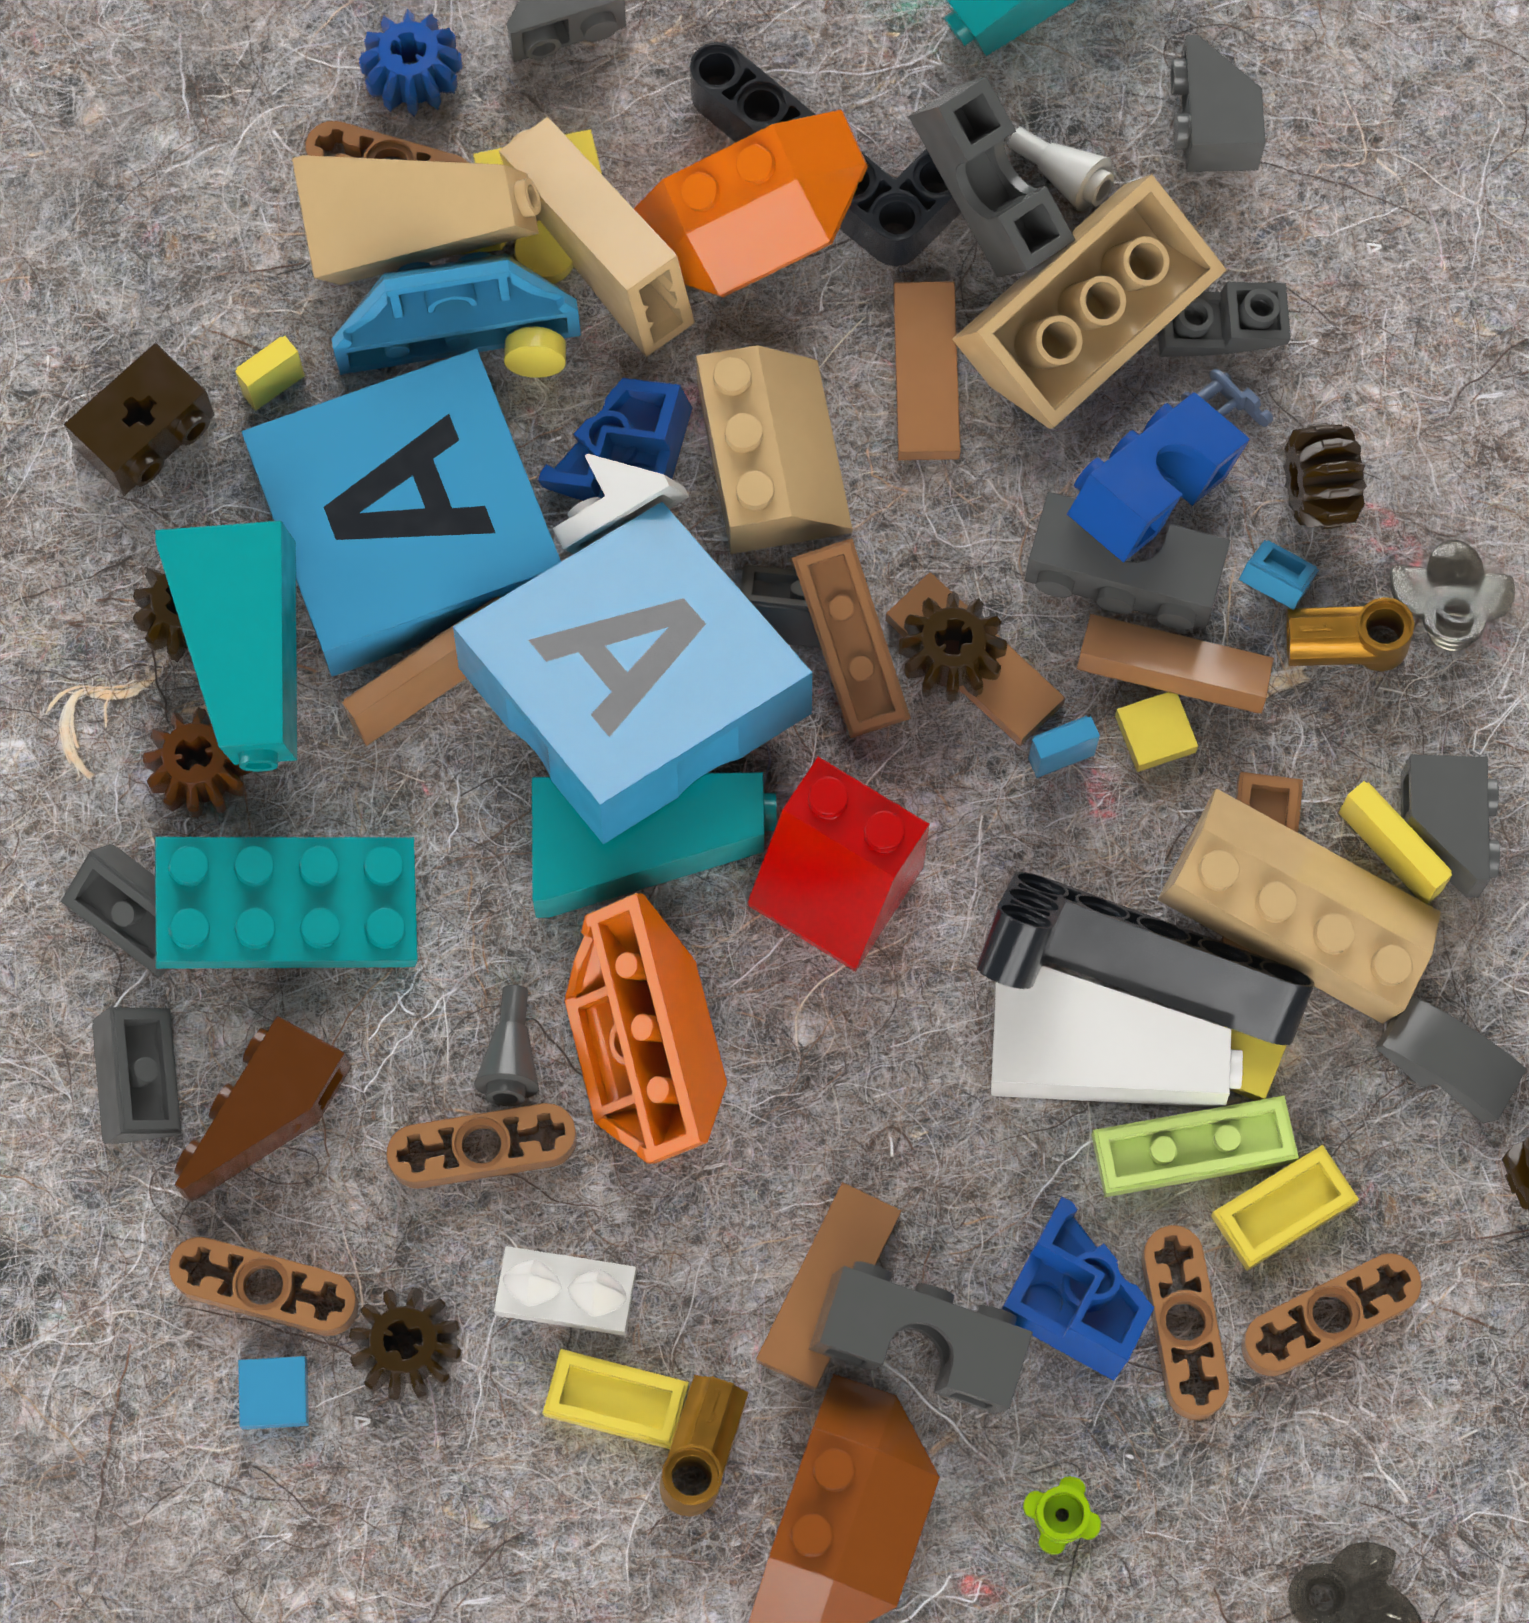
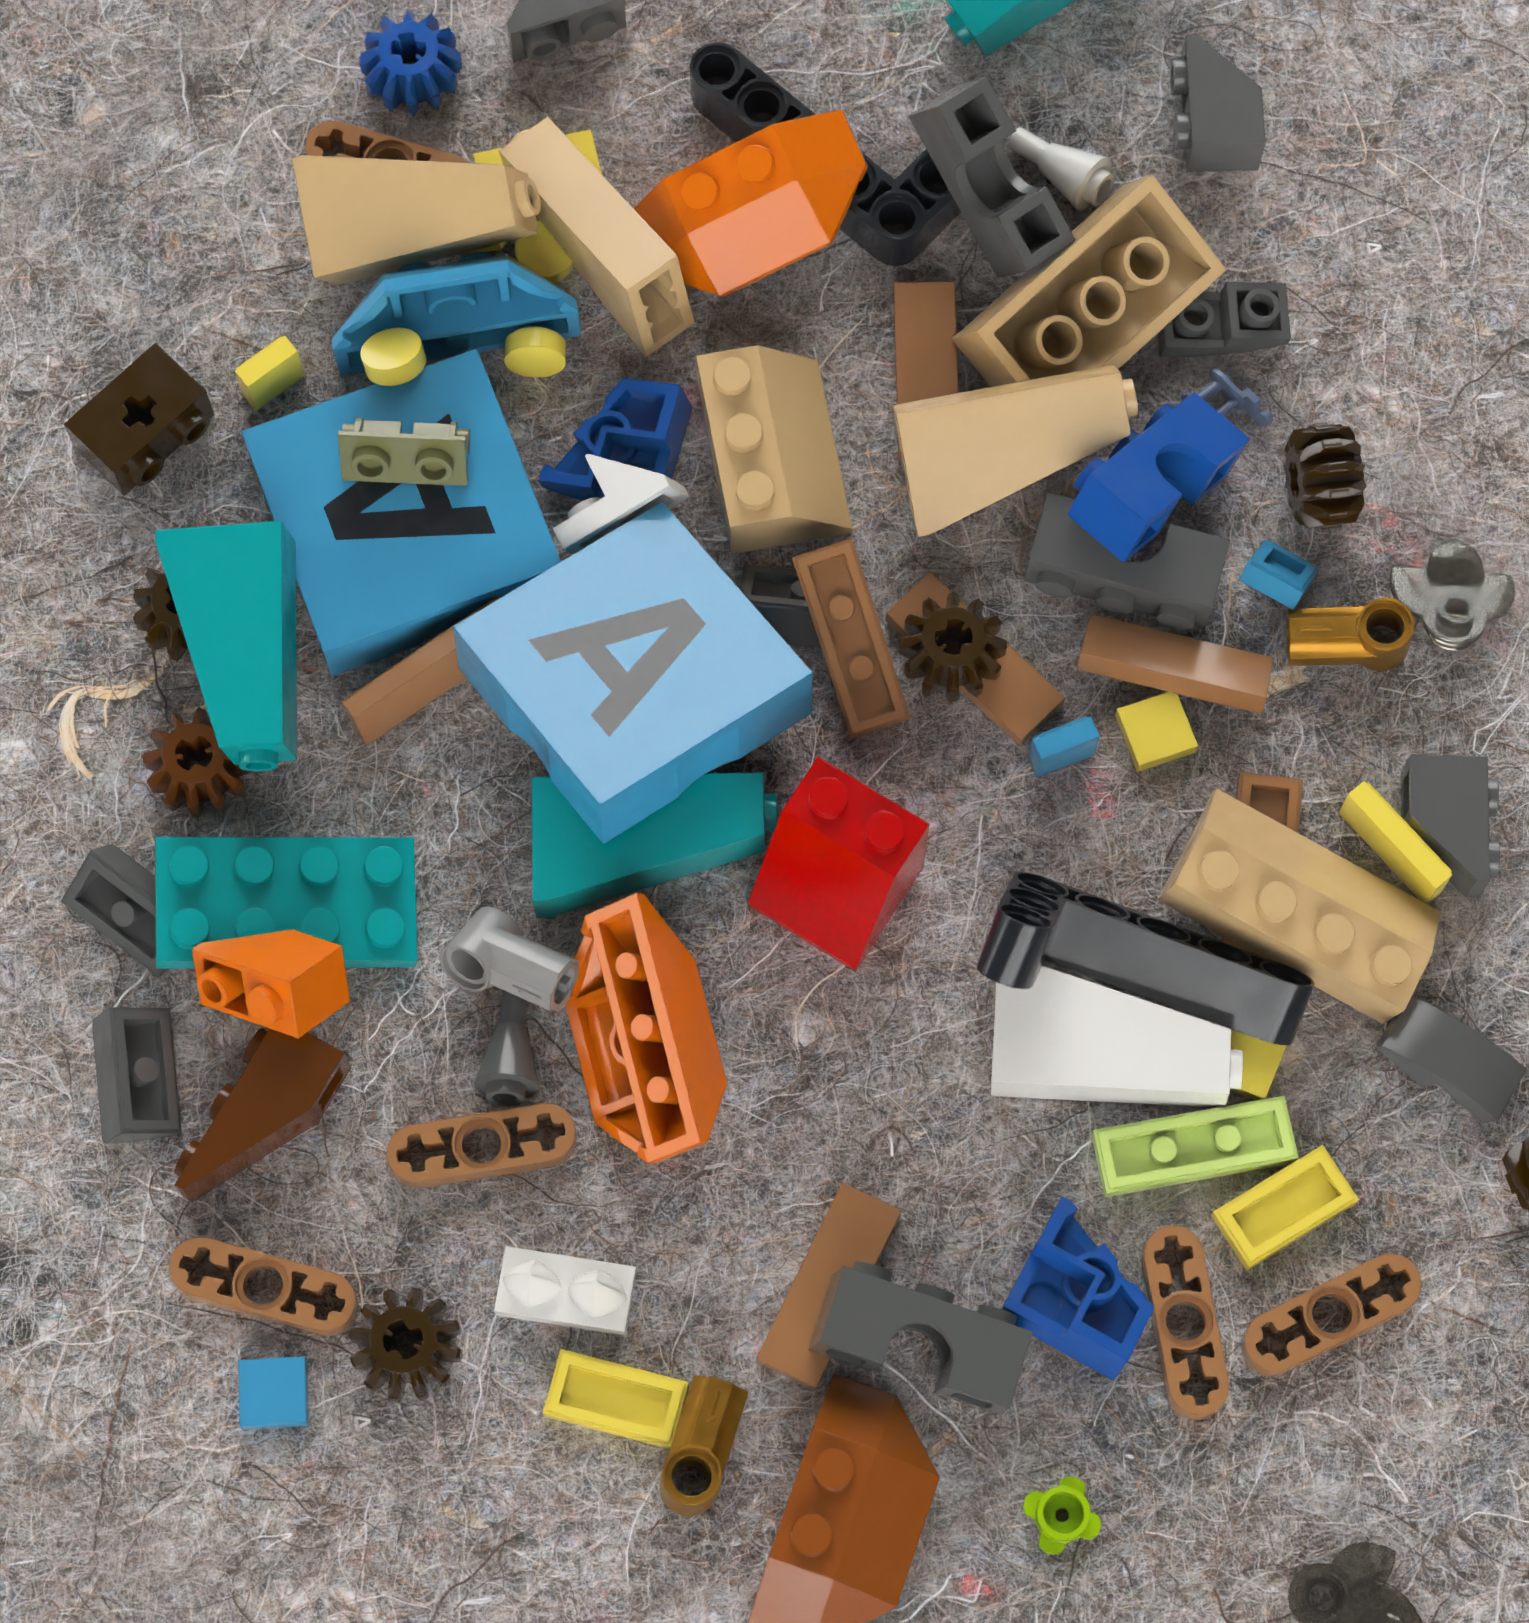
(273, 979): none -> orange slope
(384, 454): none -> olive hinge
(393, 356): none -> light yellow tile
(496, 953): none -> light grey piece
(1001, 438): none -> tan slope

